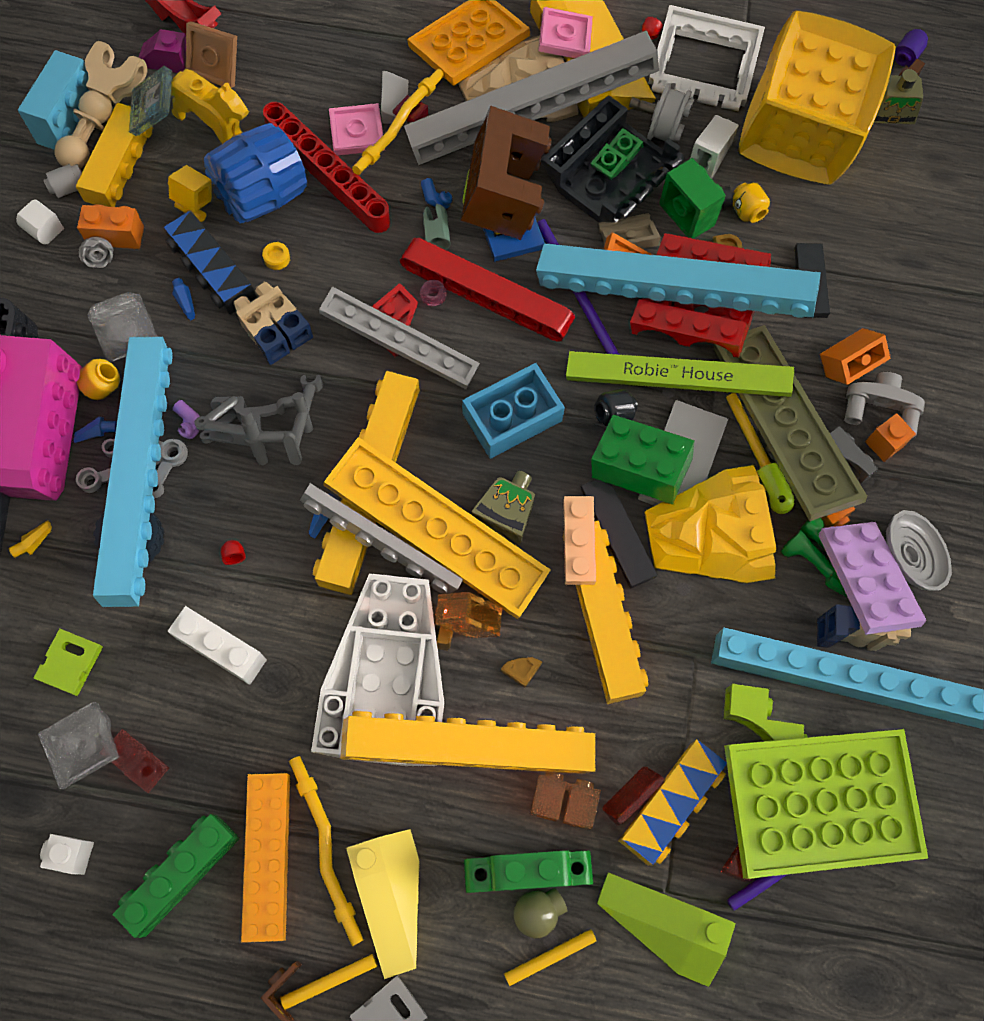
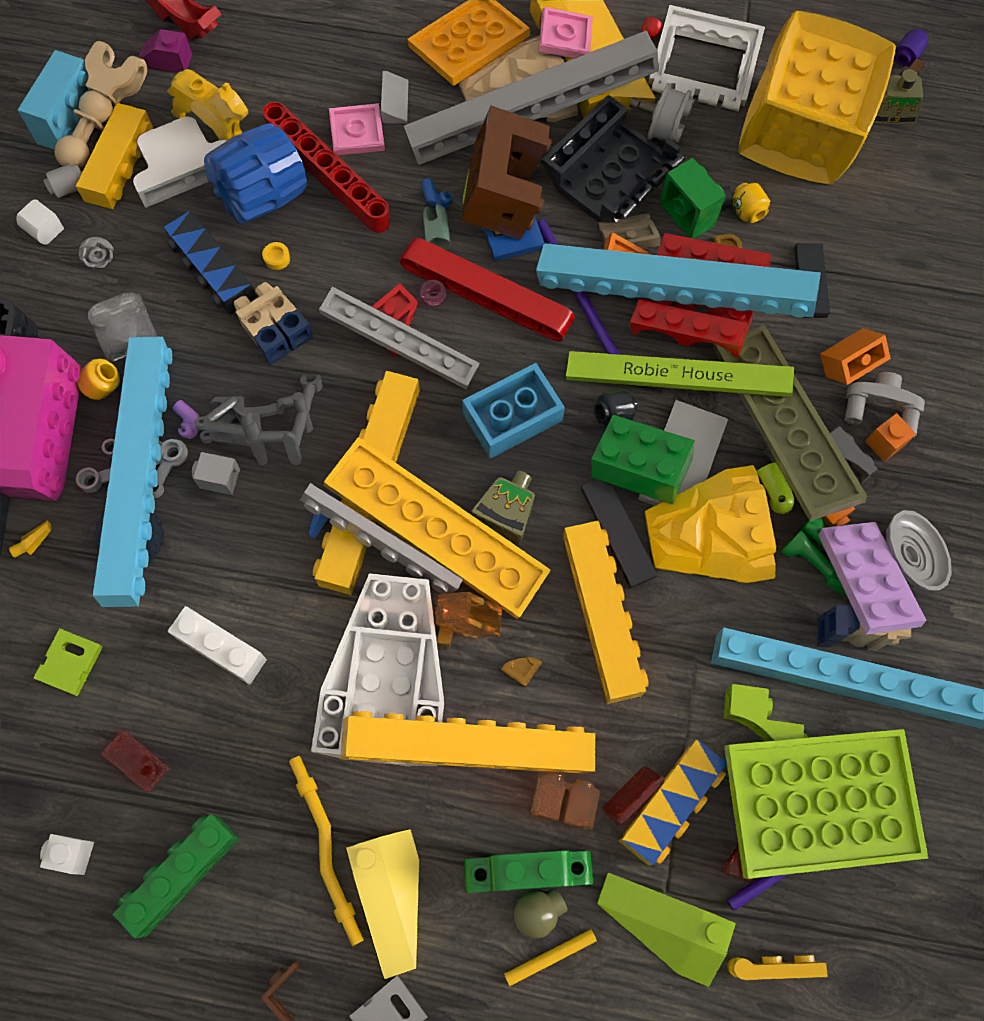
(79, 744): clear slope -> none
(95, 429): blue bar -> none
(117, 225): orange brick -> none
(150, 101): clear light blue tile -> none
(173, 160): none -> white brick
(183, 297): blue bar -> none
(190, 191): yellow brick -> none
(211, 53): medium nougat tile -> none
(215, 473): none -> light grey brick
(232, 552): red hinge -> none
(266, 858): light orange piece -> none
(328, 982): yellow bar -> none
(372, 153): yellow bar -> none
(418, 112): dark red slope -> none
(579, 540): light nougat plate -> none
(618, 154): green slope -> none
(714, 144): white slope -> none
(748, 430): yellow bar -> none
(774, 968): none -> yellow plate

